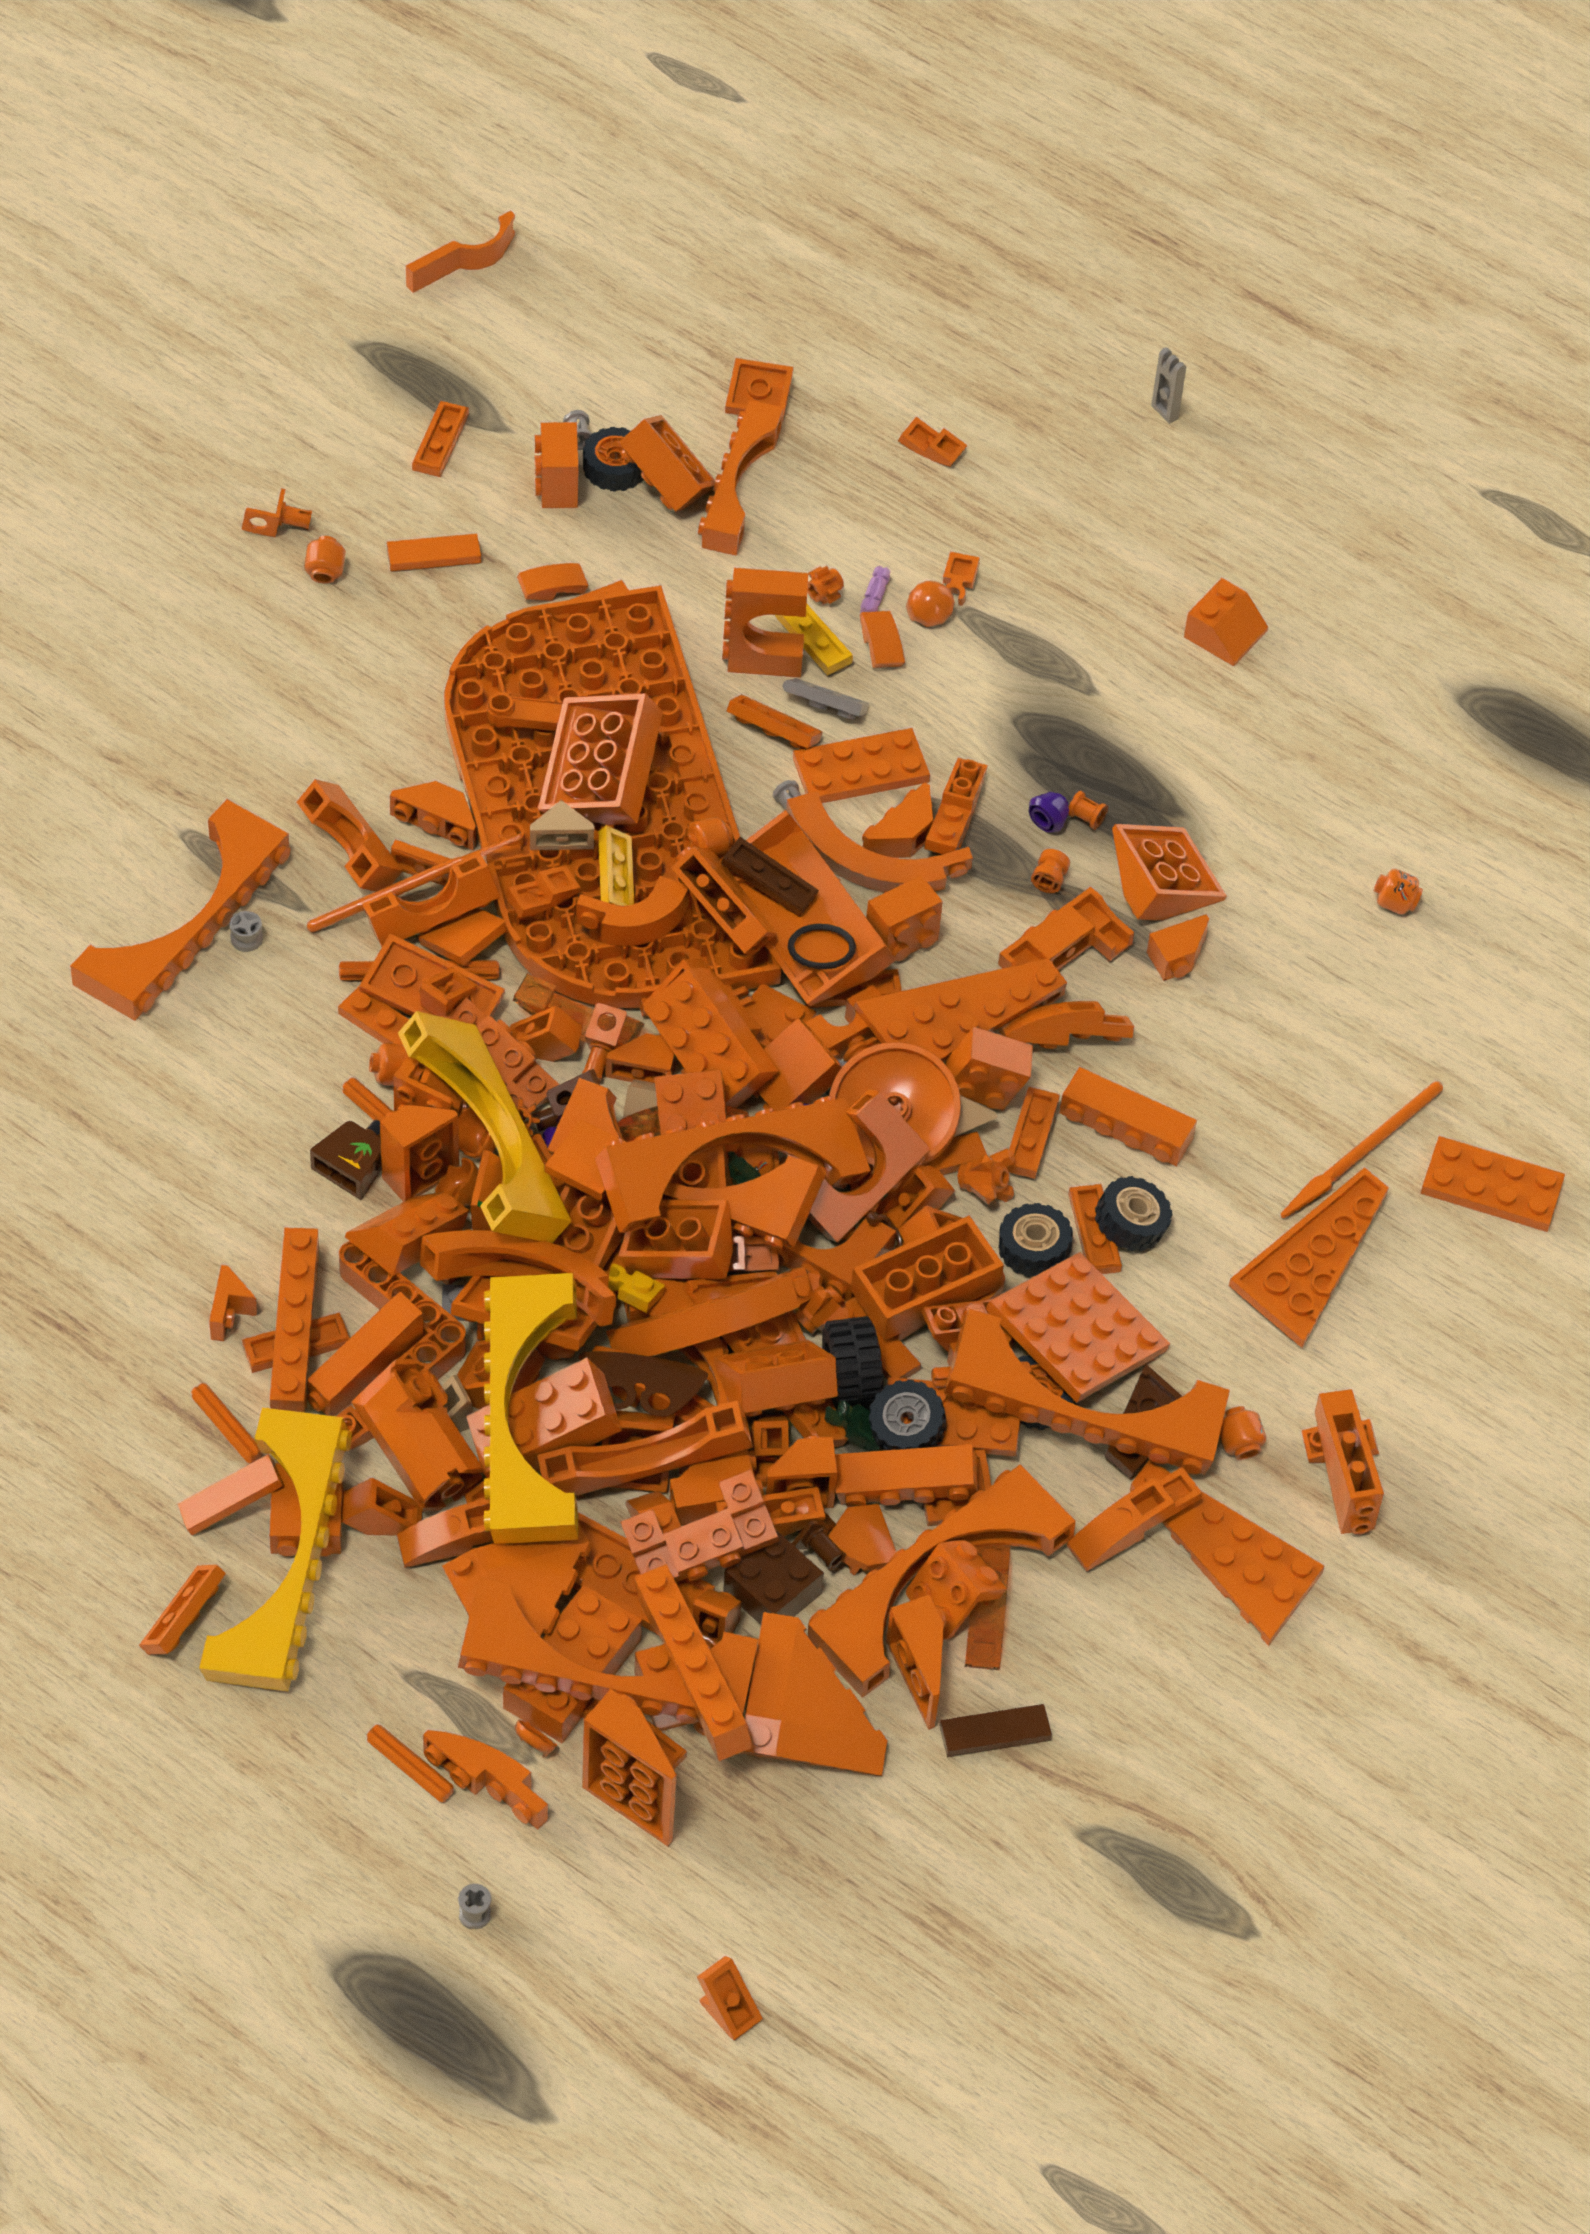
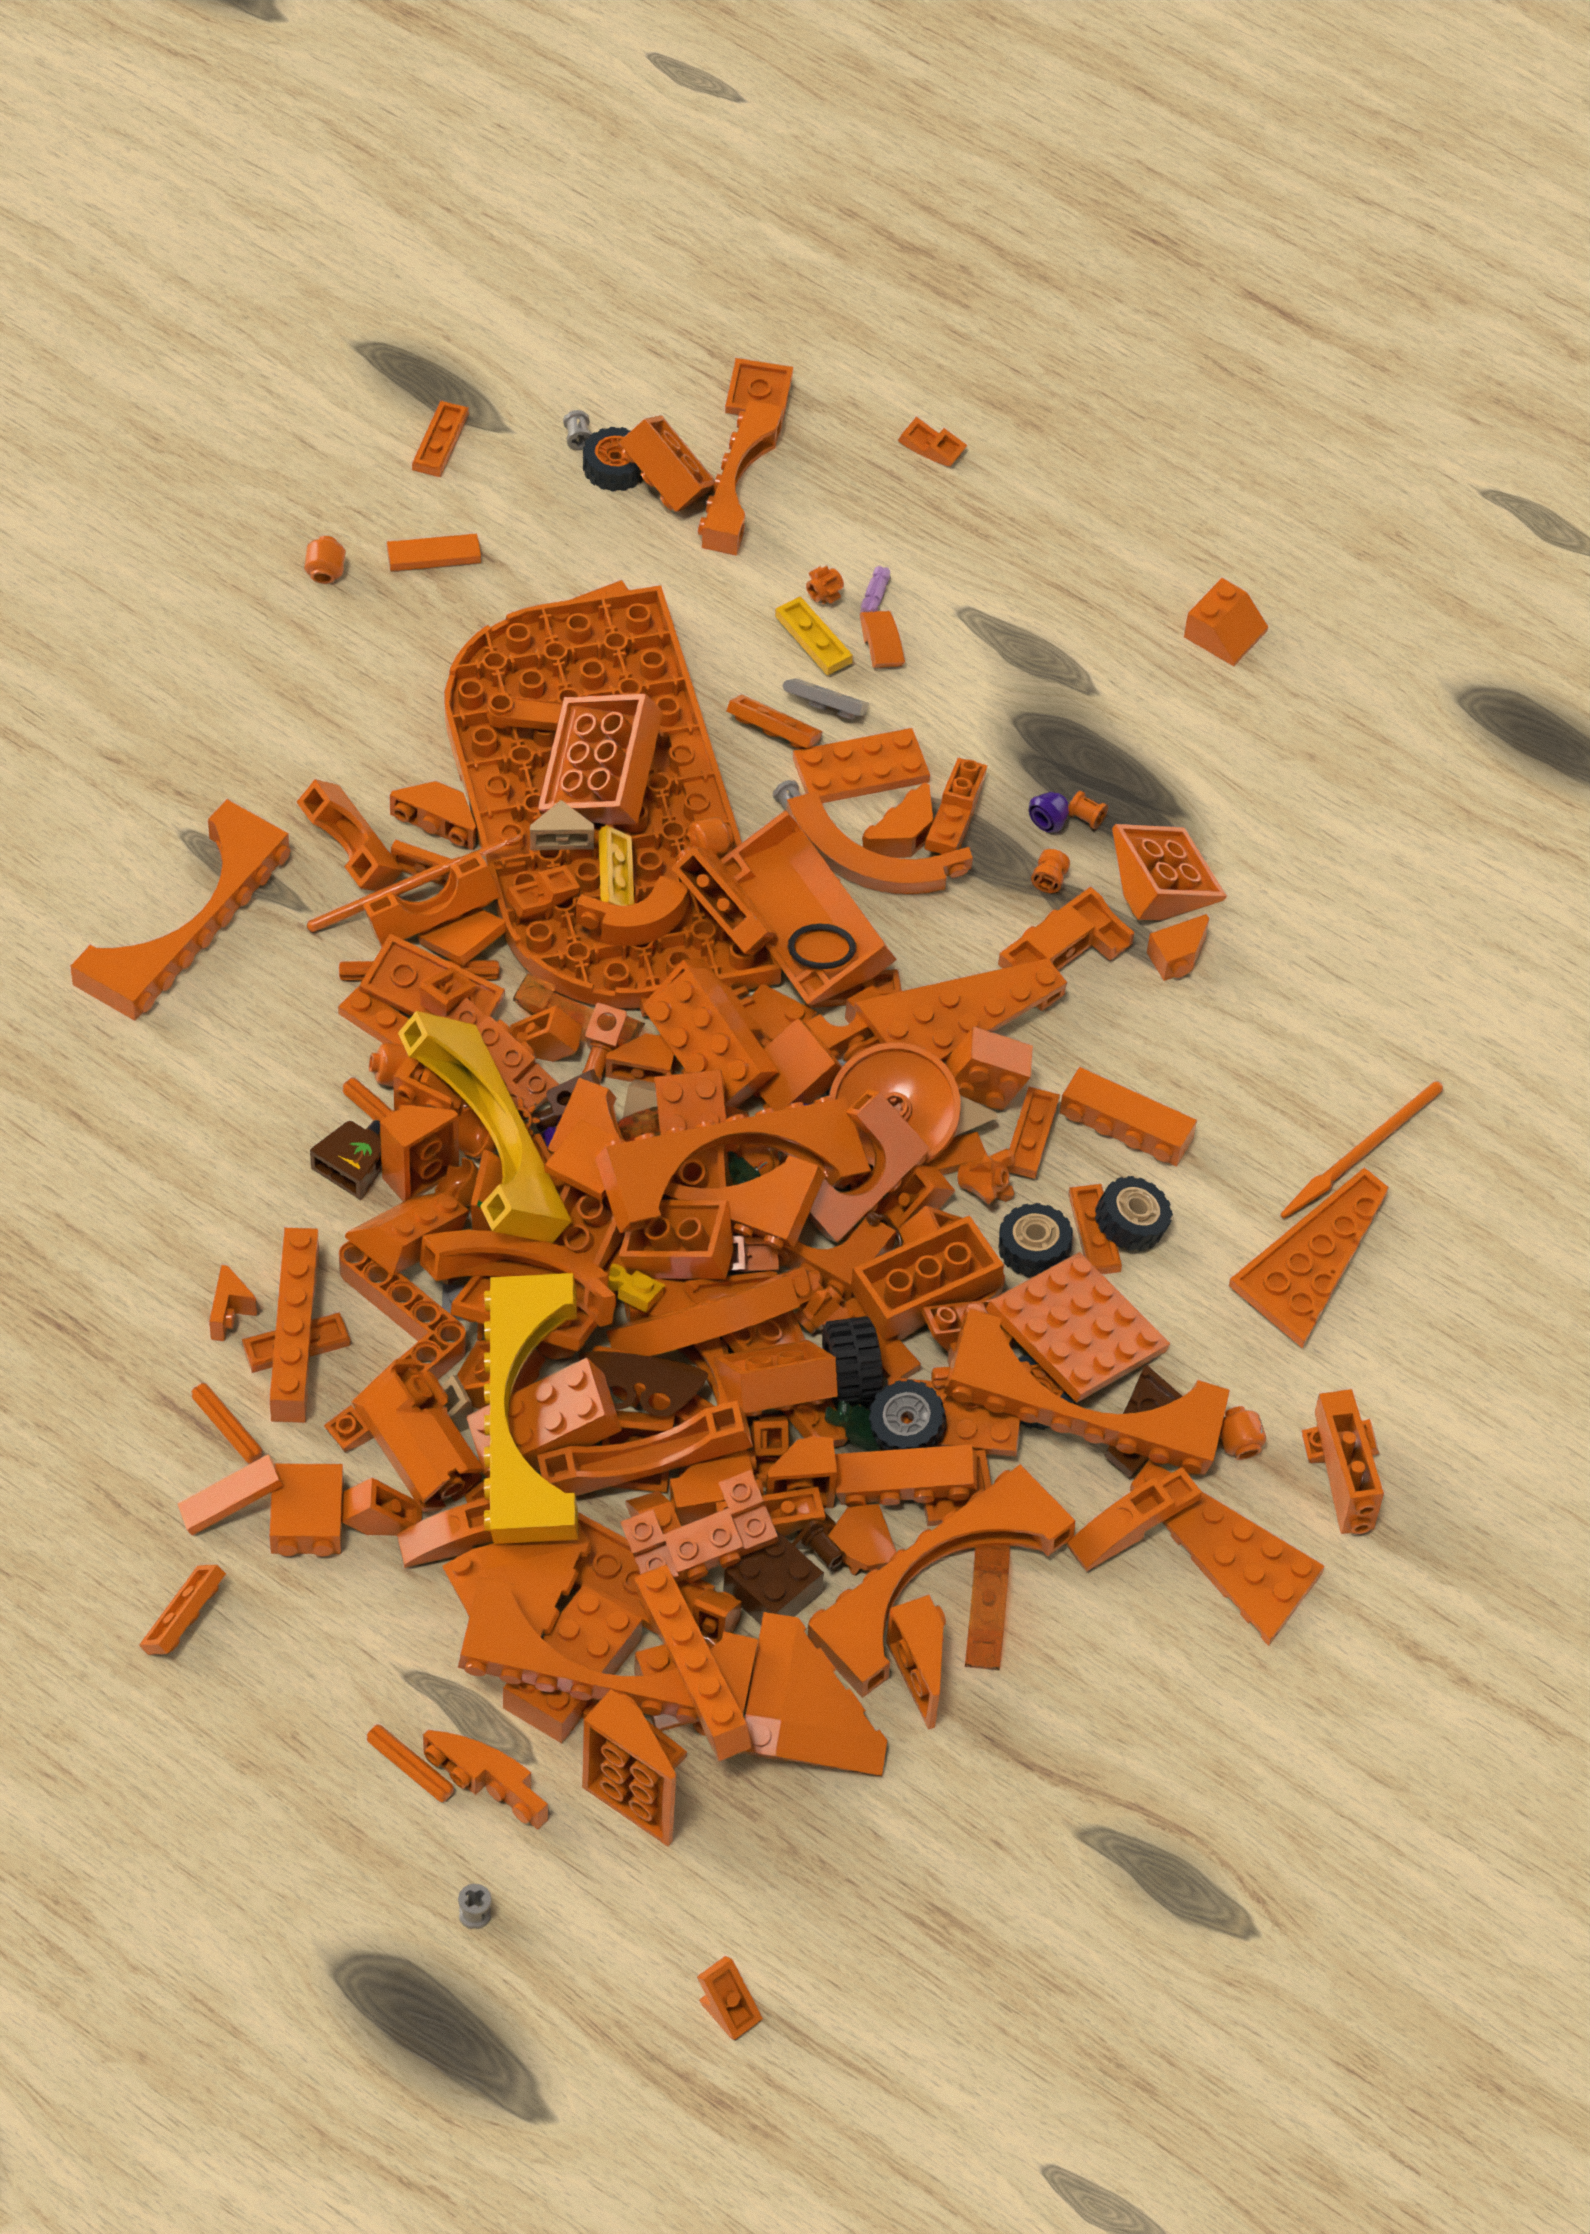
(251, 924): light grey wheel -> none
(266, 1644): yellow arch -> none
(284, 514): orange bracket -> none
(365, 1355): orange slope -> none
(458, 255): orange piece -> none
(534, 1737): orange piece -> none
(547, 580): orange slope -> none
(557, 465): orange brick -> none
(759, 594): orange arch -> none
(769, 876): reddish brown tile -> none
(907, 917): orange brick -> none
(930, 603): orange hair -> none
(956, 1582): orange bracket -> none
(960, 573): orange plate -> none
(995, 1730): reddish brown tile -> none
(1055, 1022): orange slope -> none
(1168, 385): light grey hinge -> none
(1398, 891): orange head -> none
(1492, 1183): orange plate -> none

